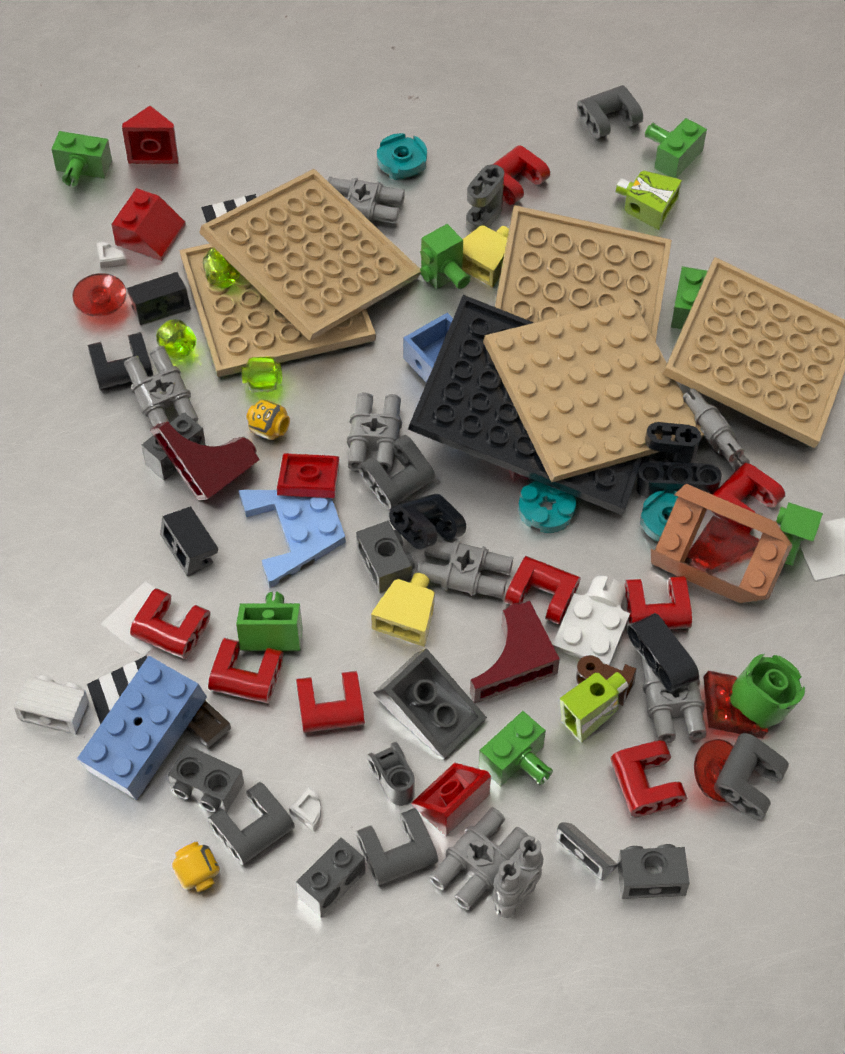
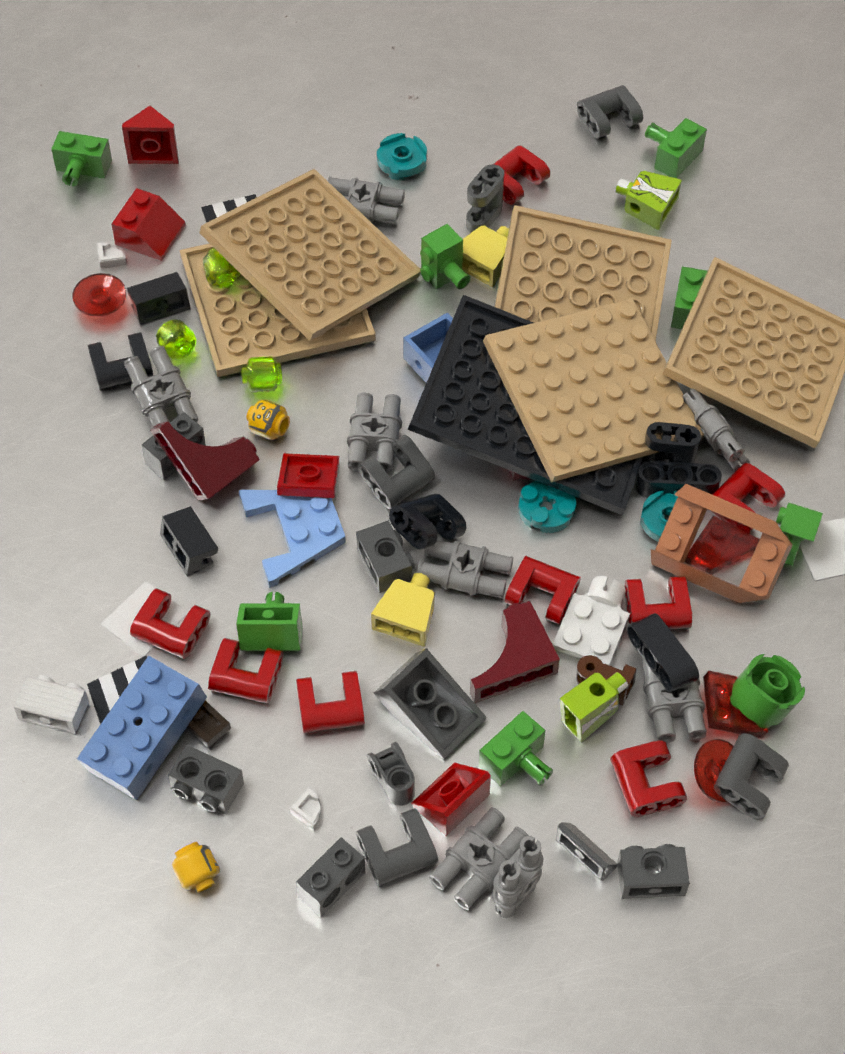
(258, 835): dark grey connector -> none

